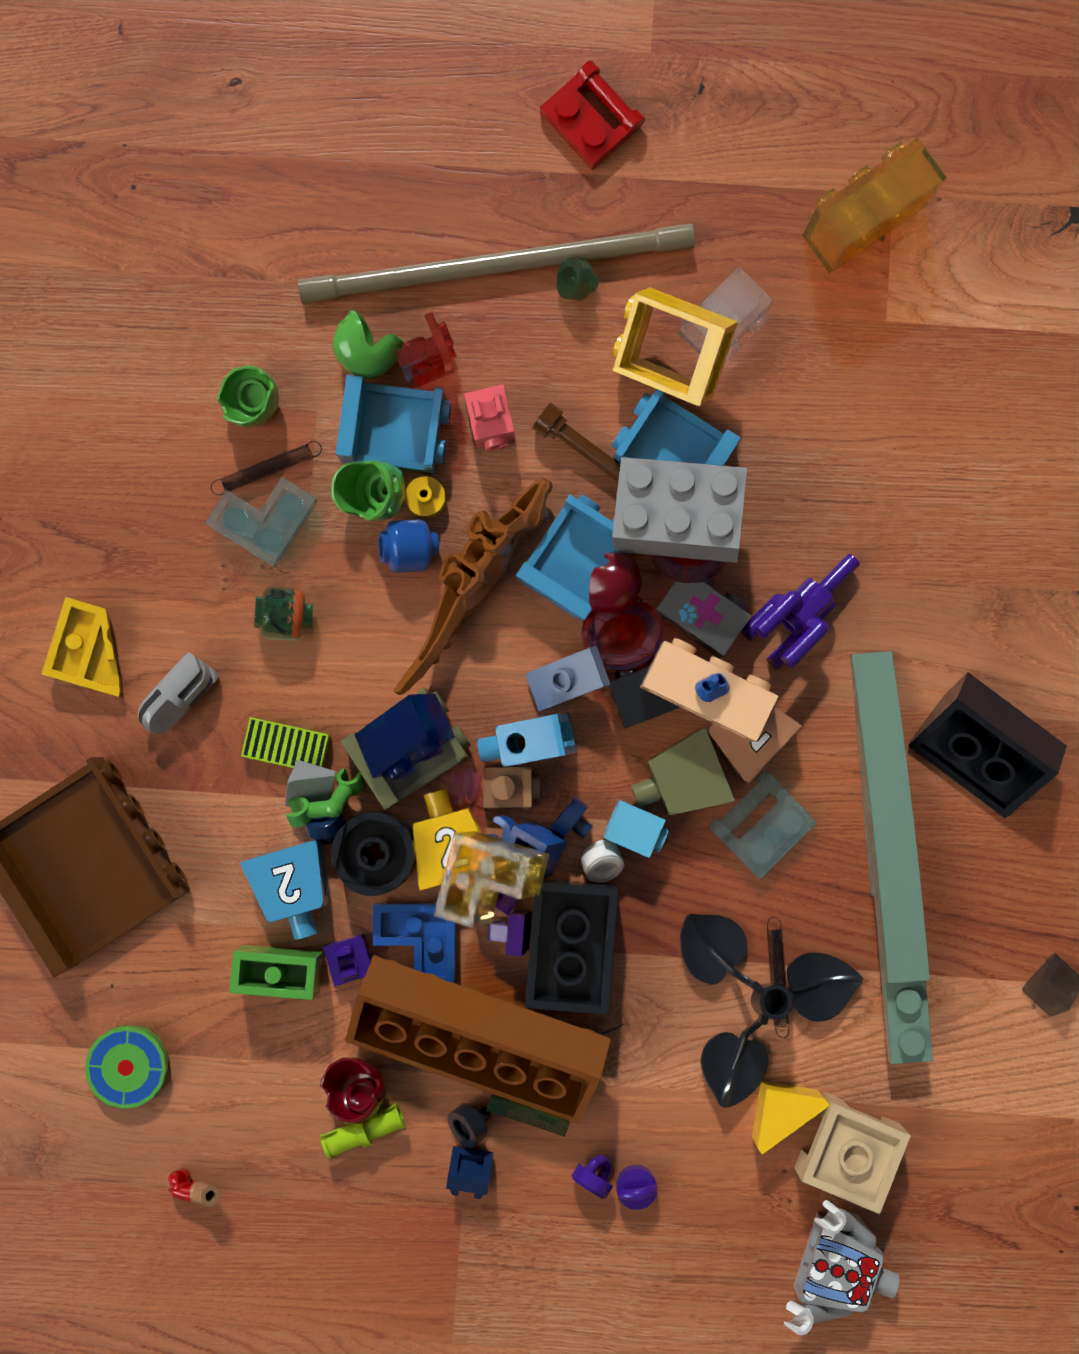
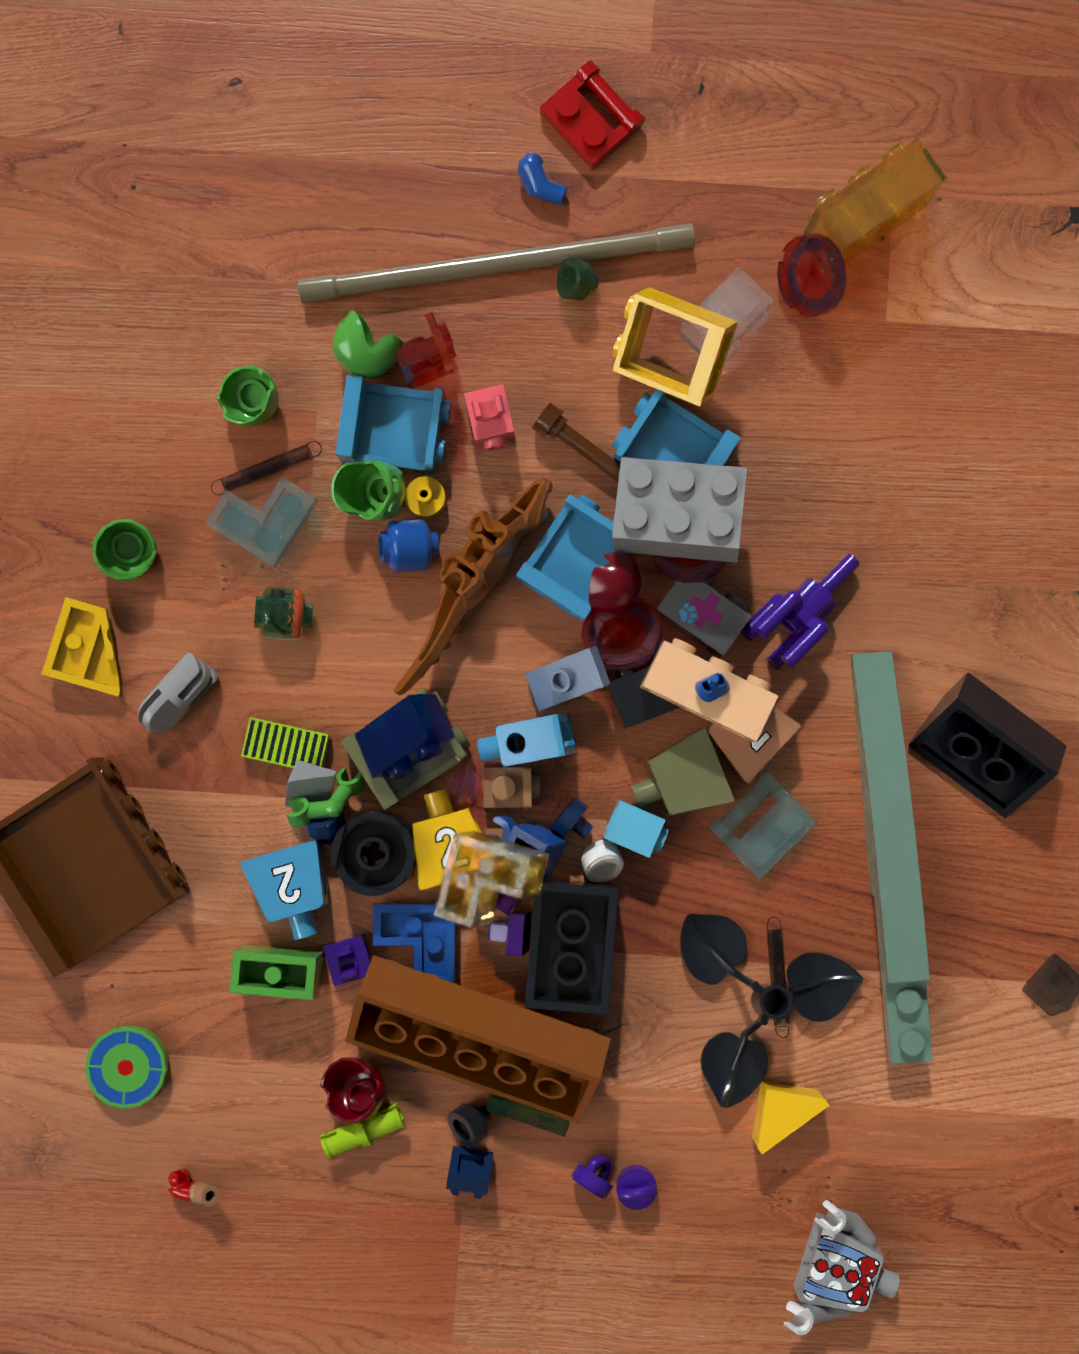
(124, 549): none -> bright green hair
(536, 182): none -> blue arm
(812, 275): none -> clear red tile
(853, 1155): tan panel -> none

